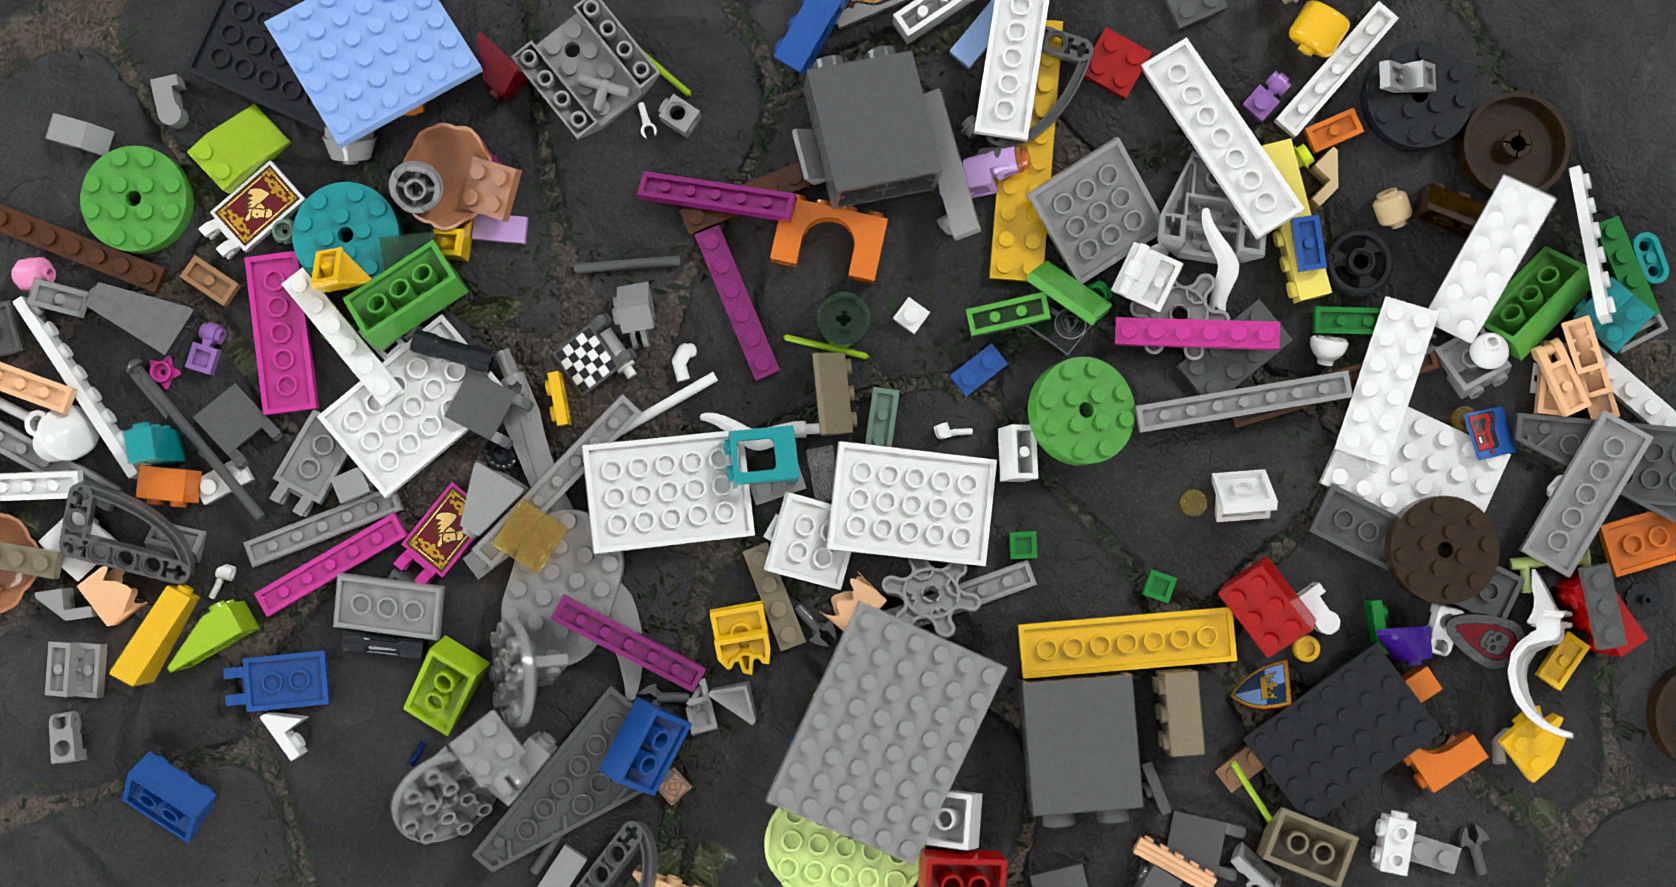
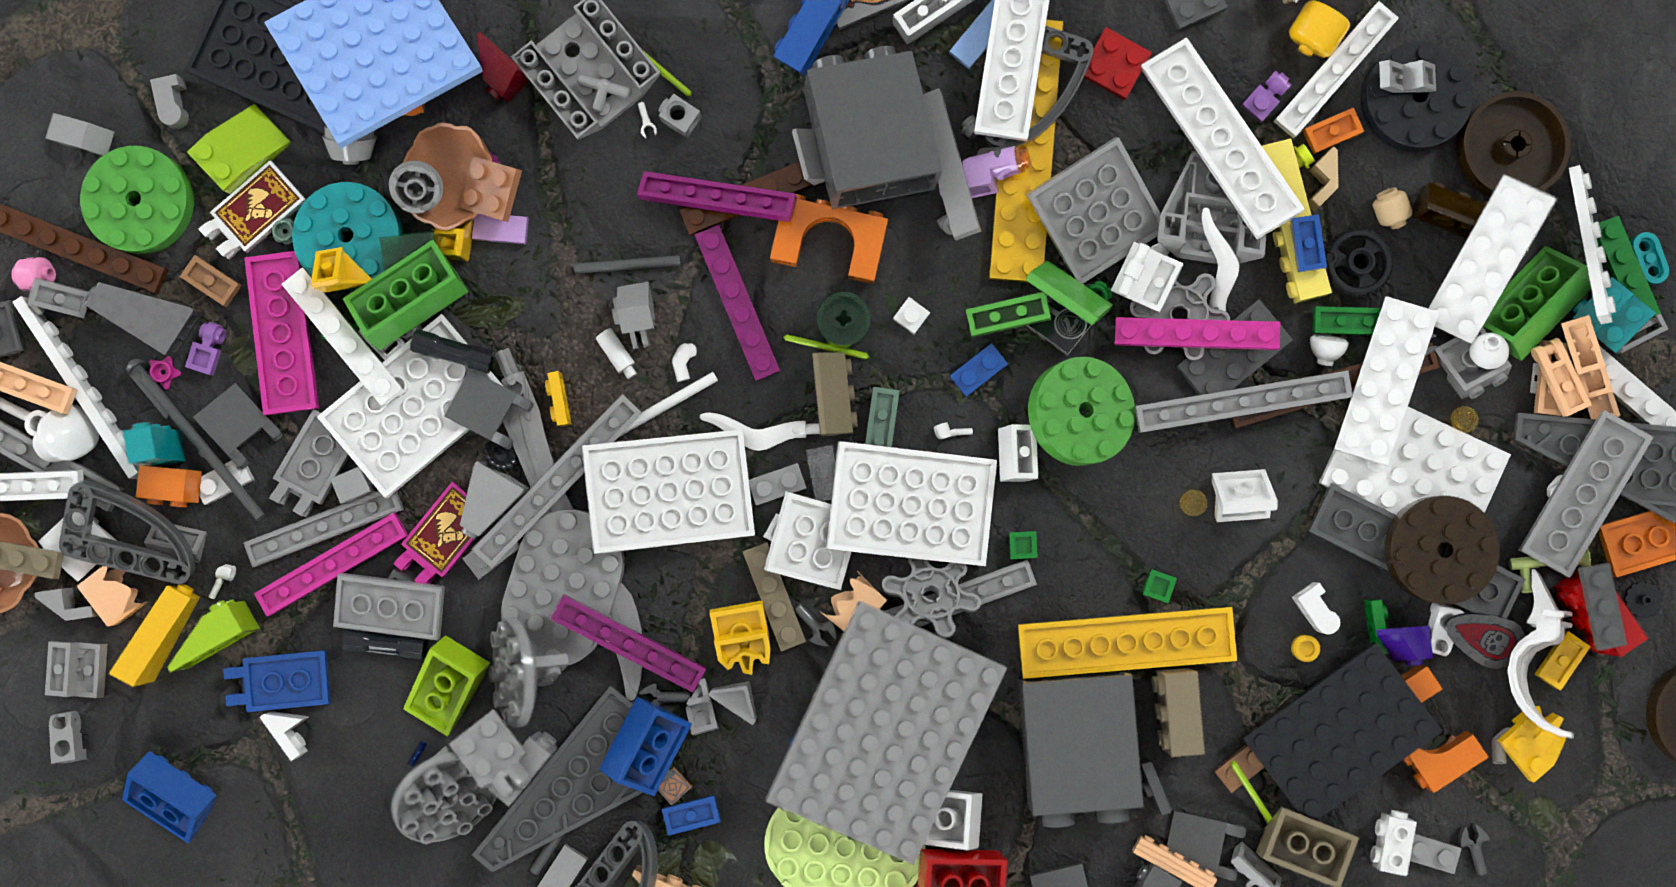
(530, 536): clear yellow plate -> none
(588, 357): flag -> none
(691, 815): none -> blue plate
(785, 456): teal window -> none
(1266, 688): shield -> none
(1267, 606): red brick -> none
(1489, 433): sticker -> none

